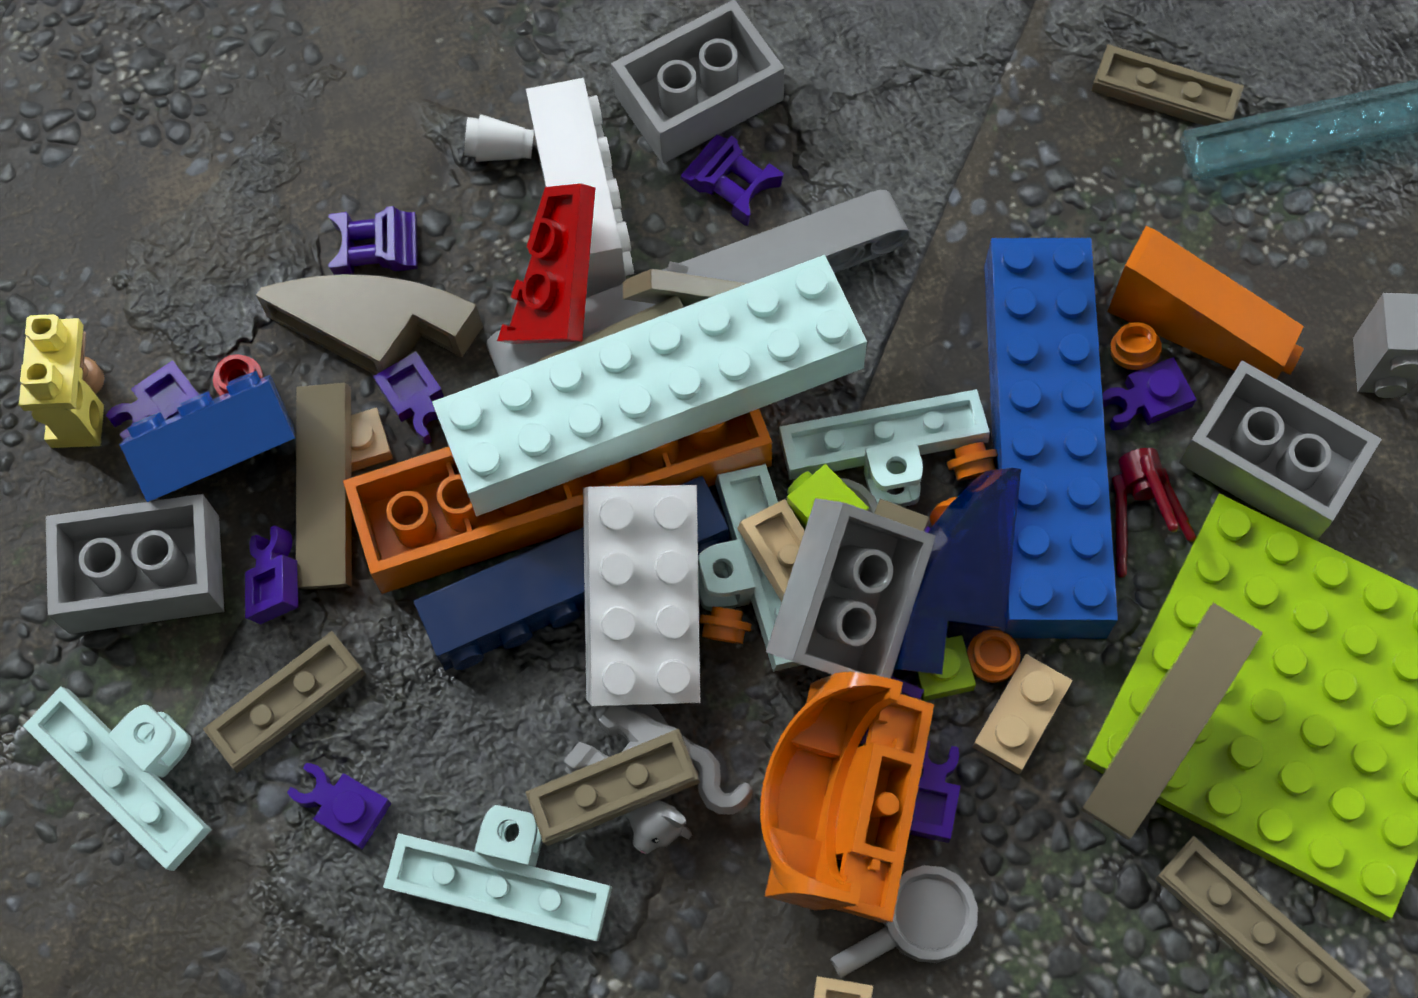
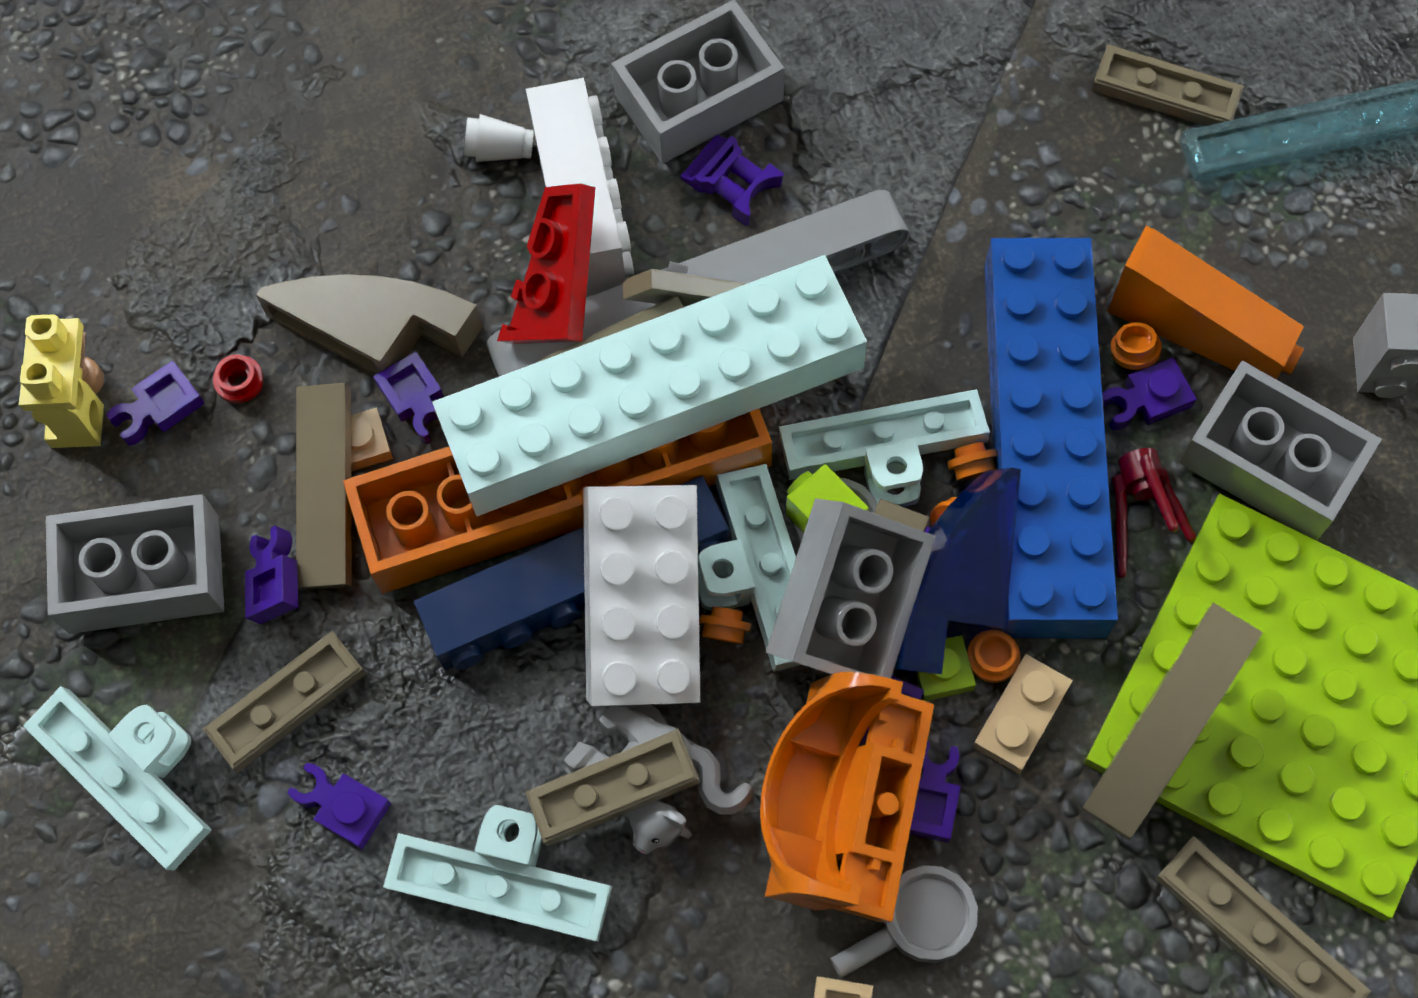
(207, 435): blue brick -> none
(394, 241): dark purple piece -> none
(774, 542): tan plate -> none

